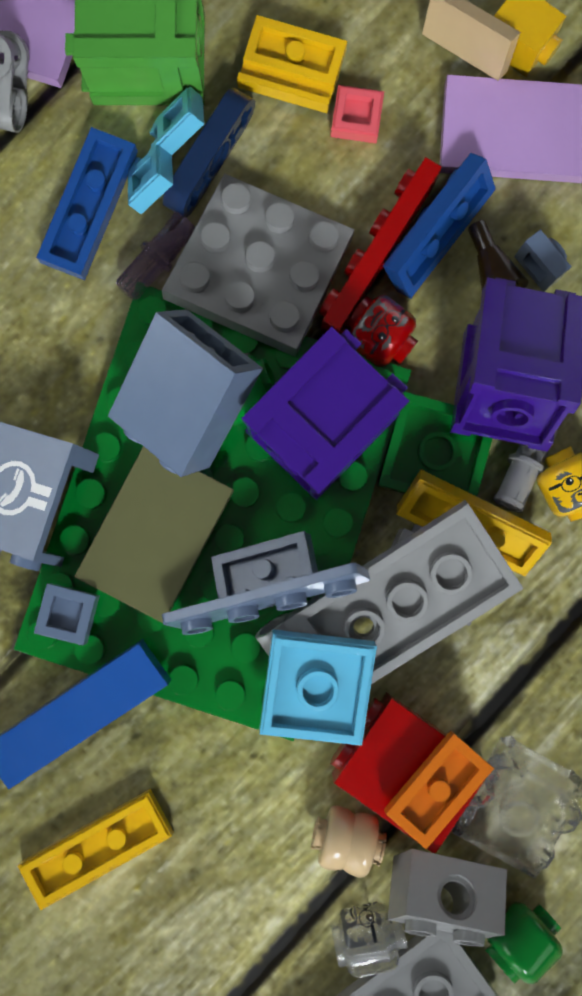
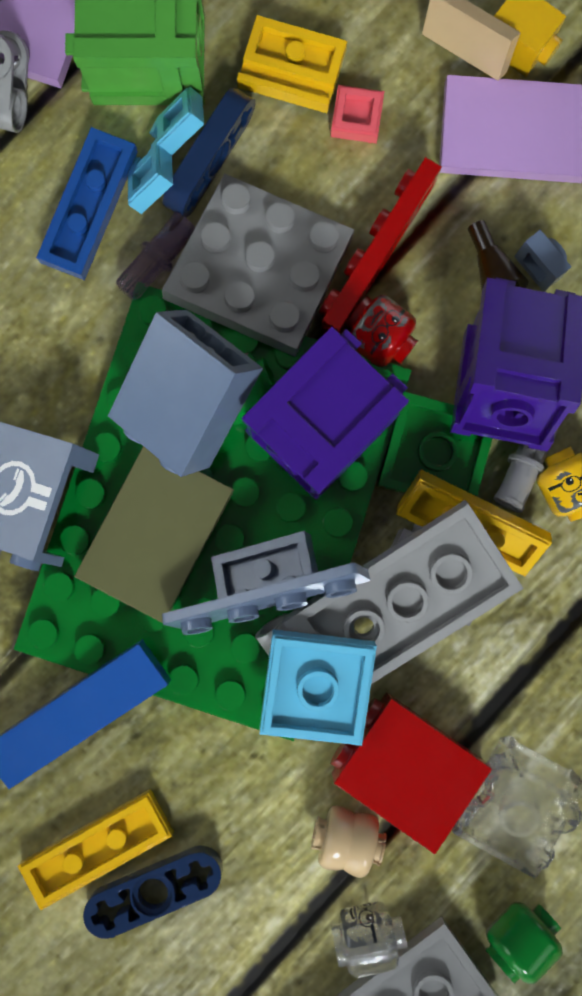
(66, 614): sand blue plate -> none
(115, 893): none -> dark blue beam
(438, 789): orange plate -> none
(440, 225): blue plate -> none
(475, 889): light grey brick -> none

